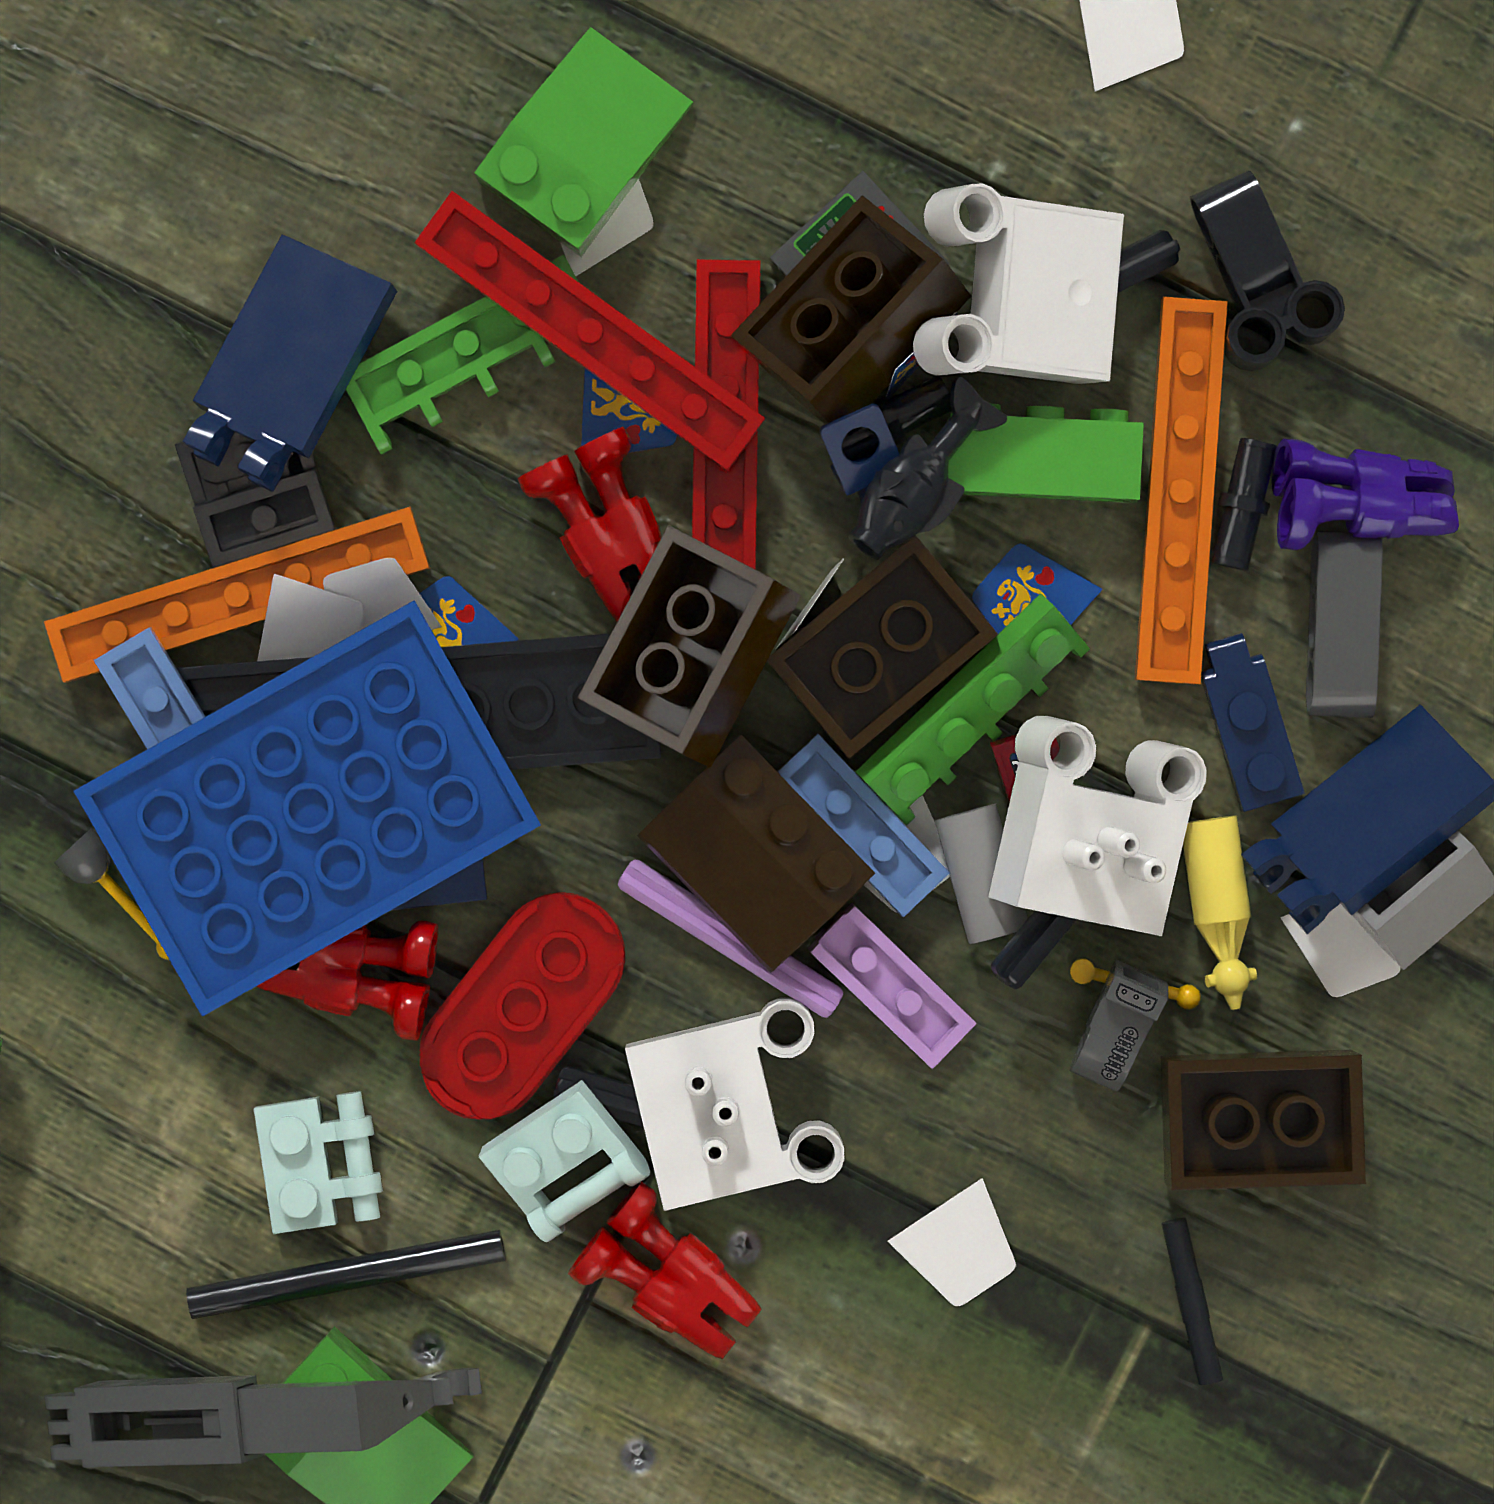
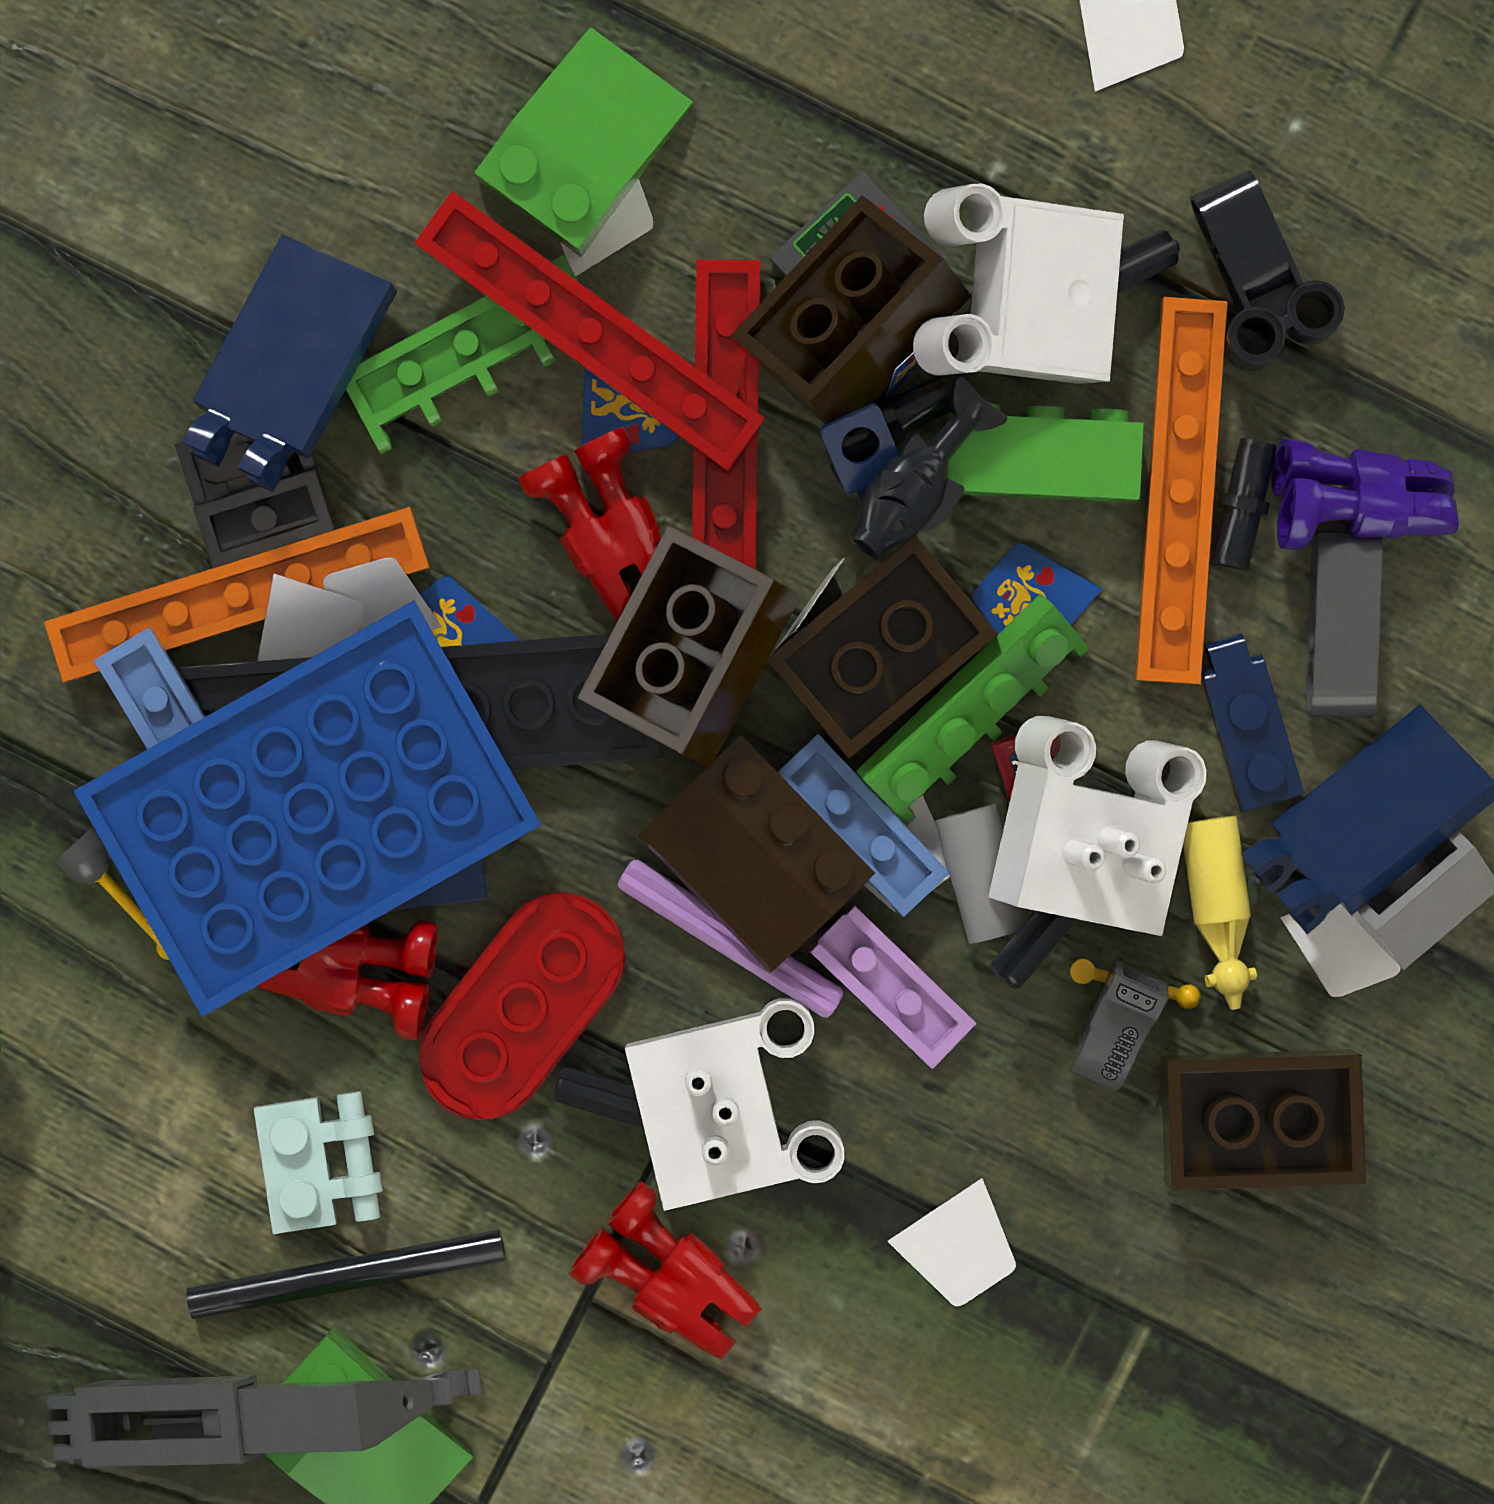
(554, 1143): light aqua plate -> none
(1192, 1301): black piece -> none

